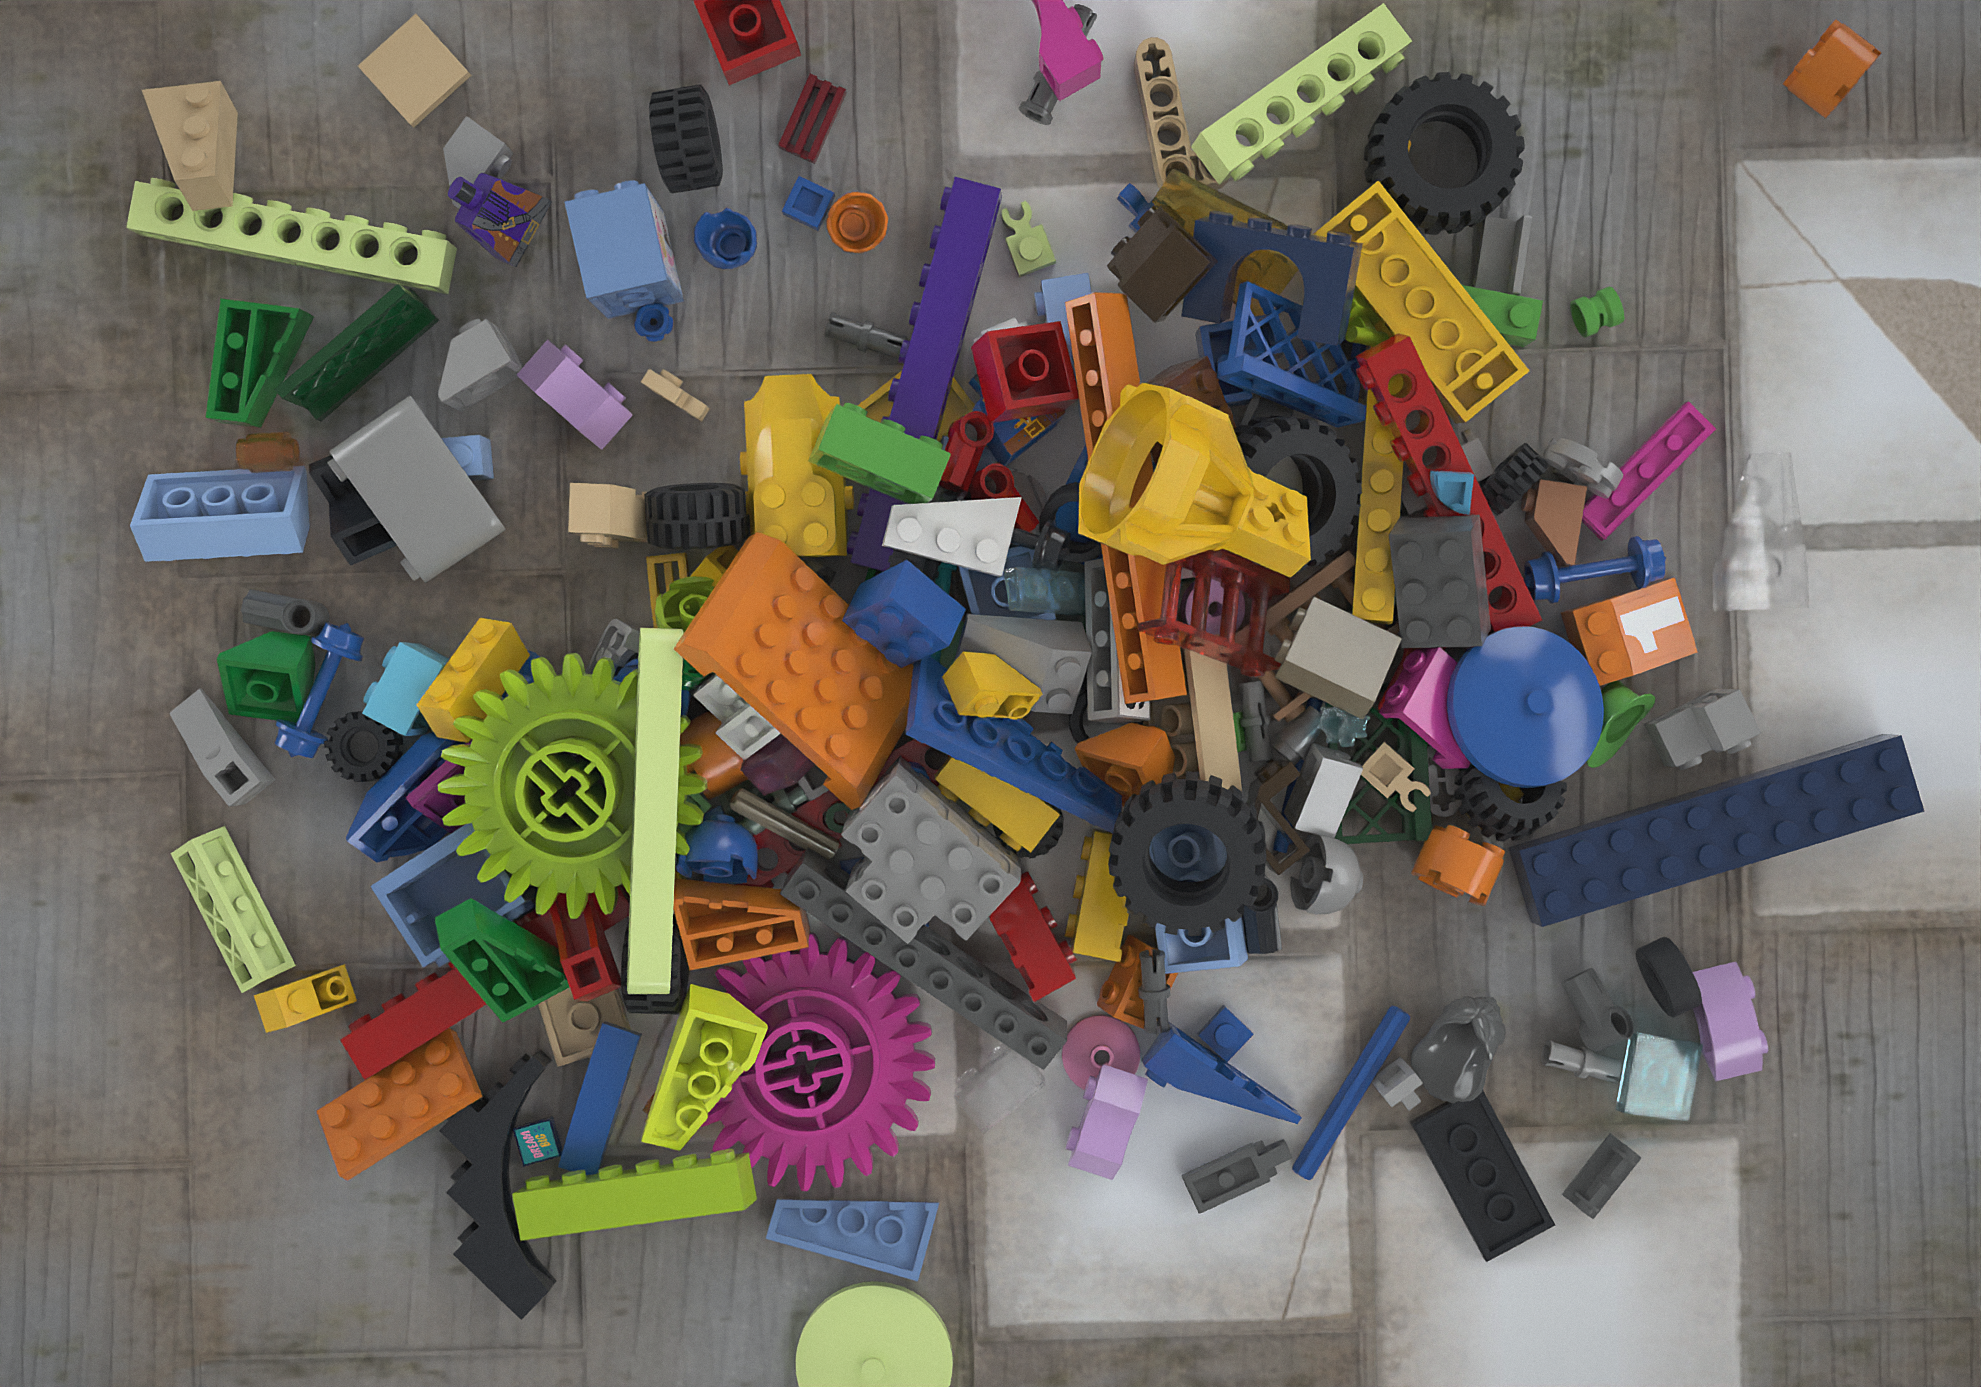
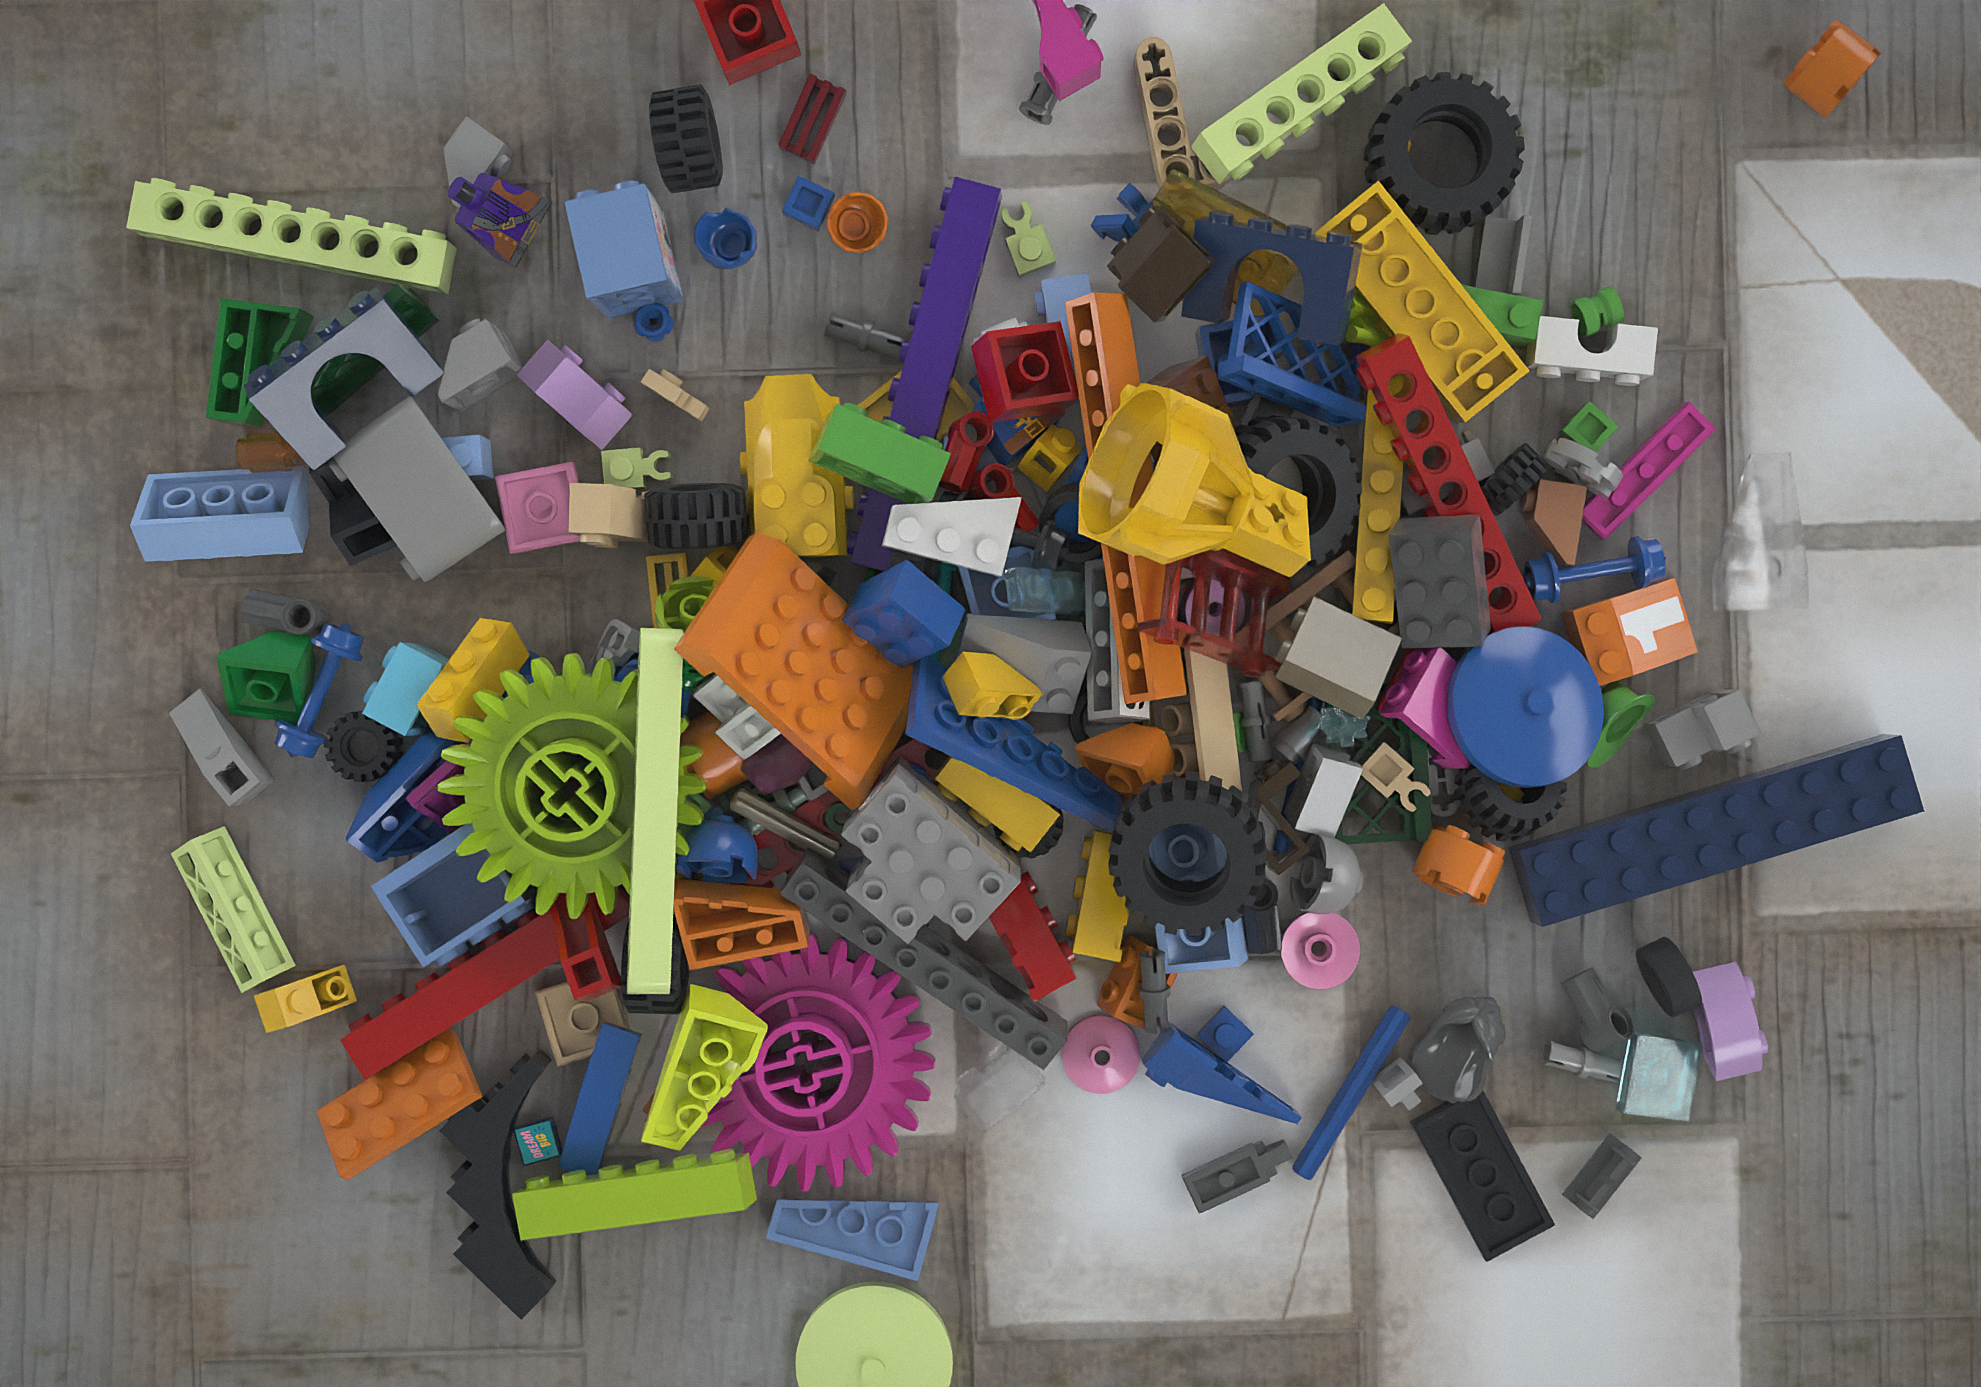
(198, 140): tan wedge -> none
(365, 327): none -> arch
(414, 70): tan tile -> none
(500, 959): green wedge -> none
(537, 507): none -> bright pink plate
(629, 468): none -> yellowish green plate
(1057, 449): none -> yellow brick
(1106, 1122): lavender brick -> none
(1114, 226): none -> blue tile
(1336, 961): none -> bright pink dish
(1453, 489): dark azure tile -> none
(1589, 427): none -> bright green plate
(1626, 356): none -> white arch

